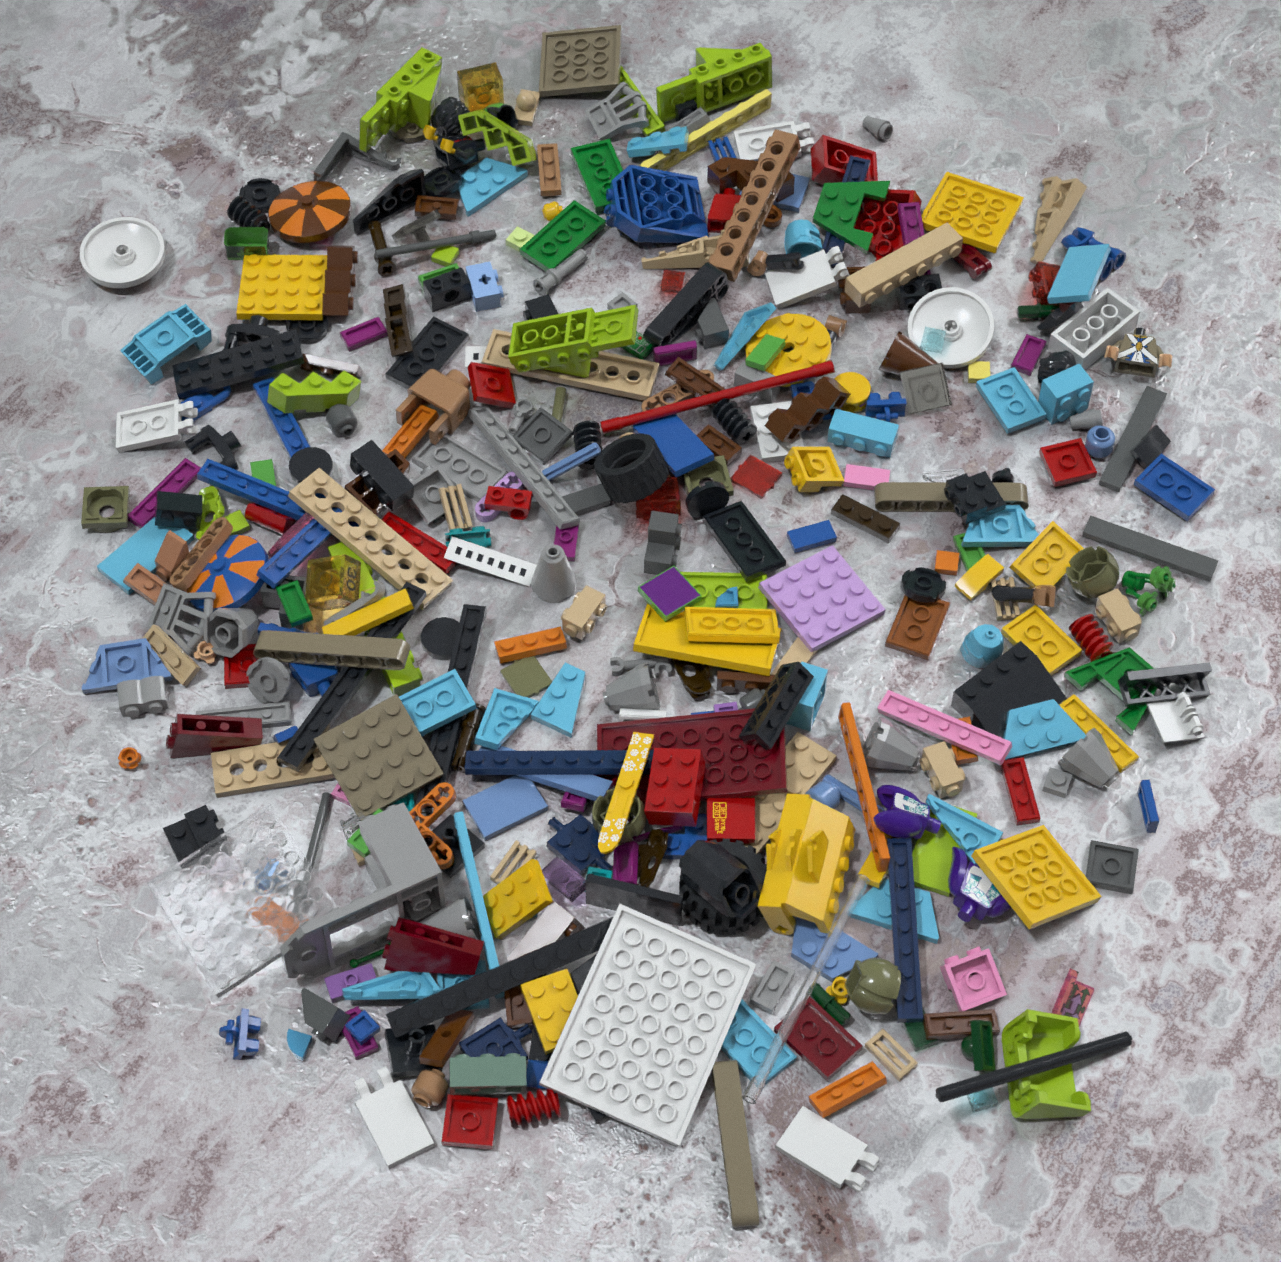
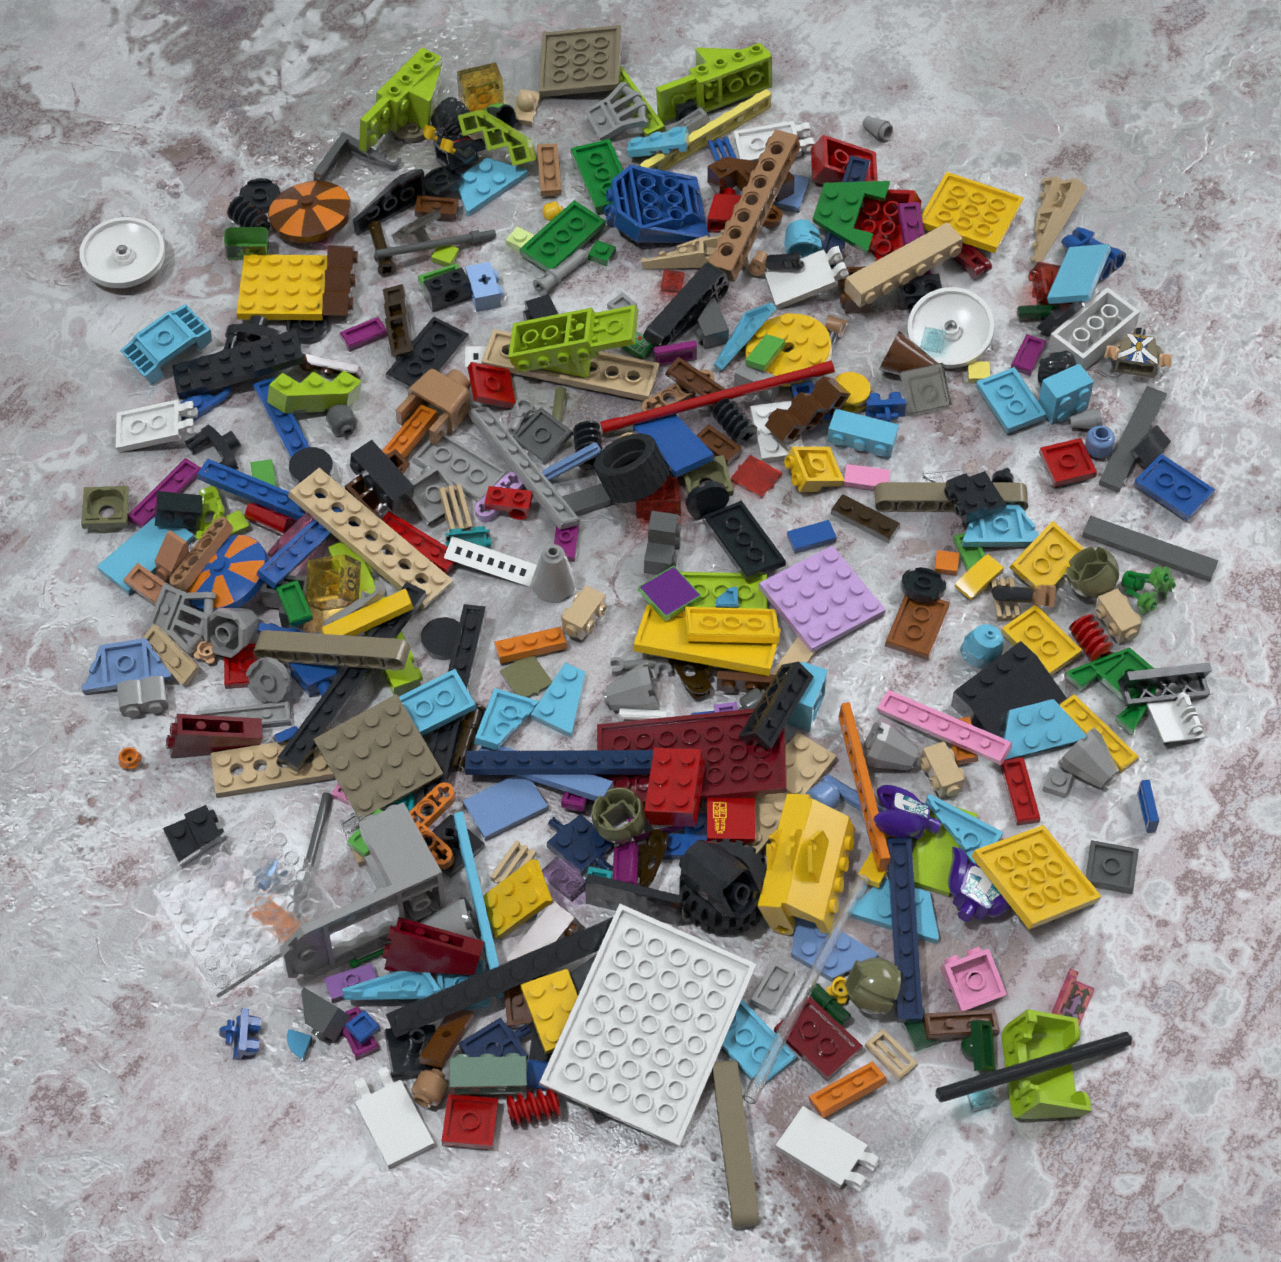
(601, 253): none -> green plate
(624, 792): yellow piece -> none

